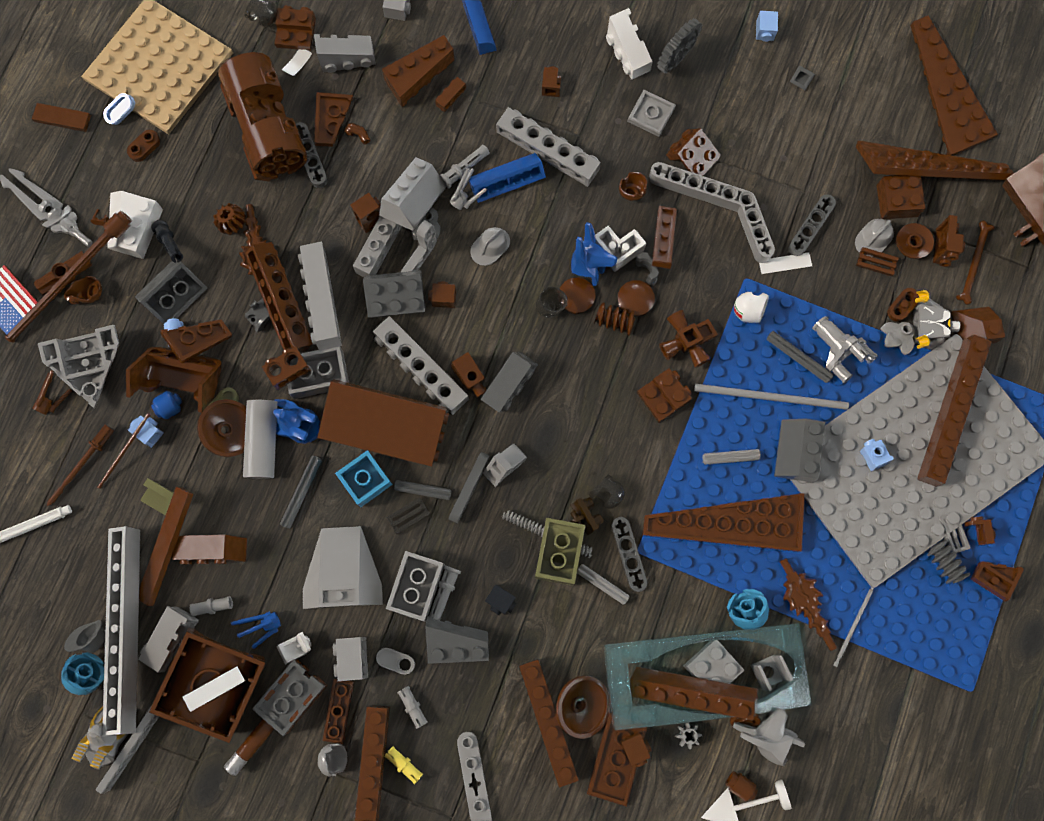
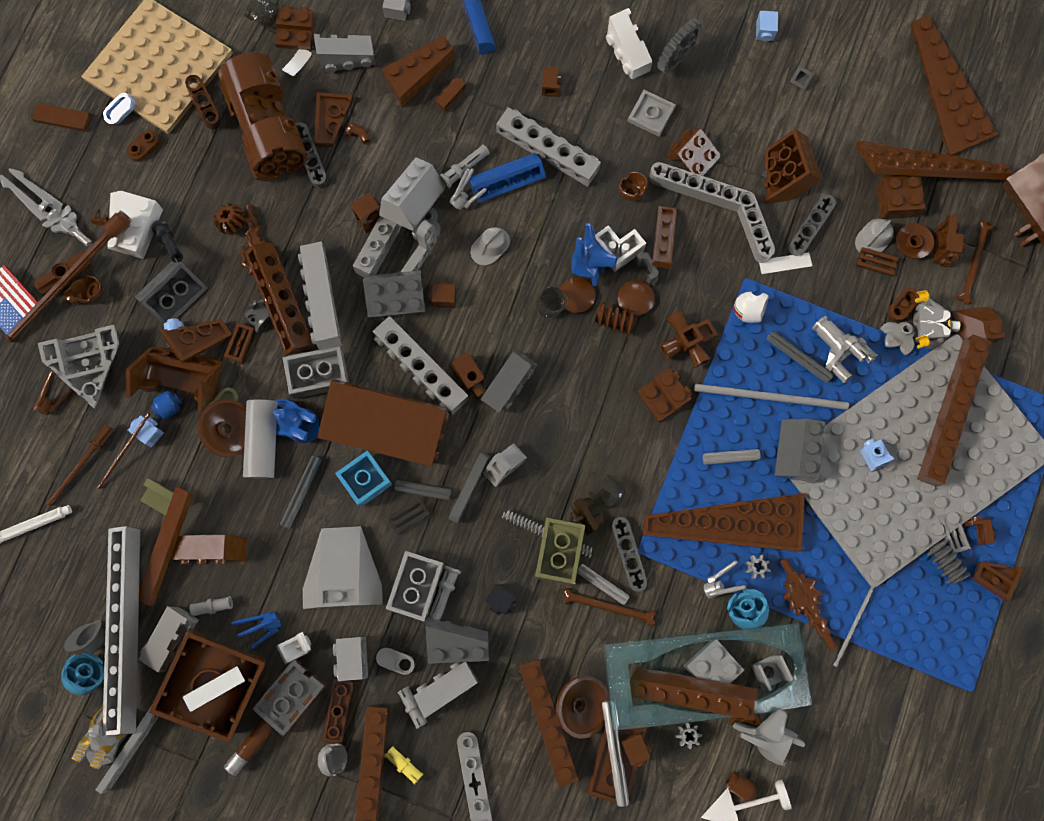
(198, 94): none -> reddish brown beam
(227, 355): none -> reddish brown tile
(288, 372): reddish brown brick -> none
(445, 688): none -> light grey slope
(572, 597): none -> reddish brown piece
(616, 758): none -> light grey axle
(716, 588): none -> light grey plant
(751, 569): none -> light grey gear
(790, 168): none -> reddish brown wedge

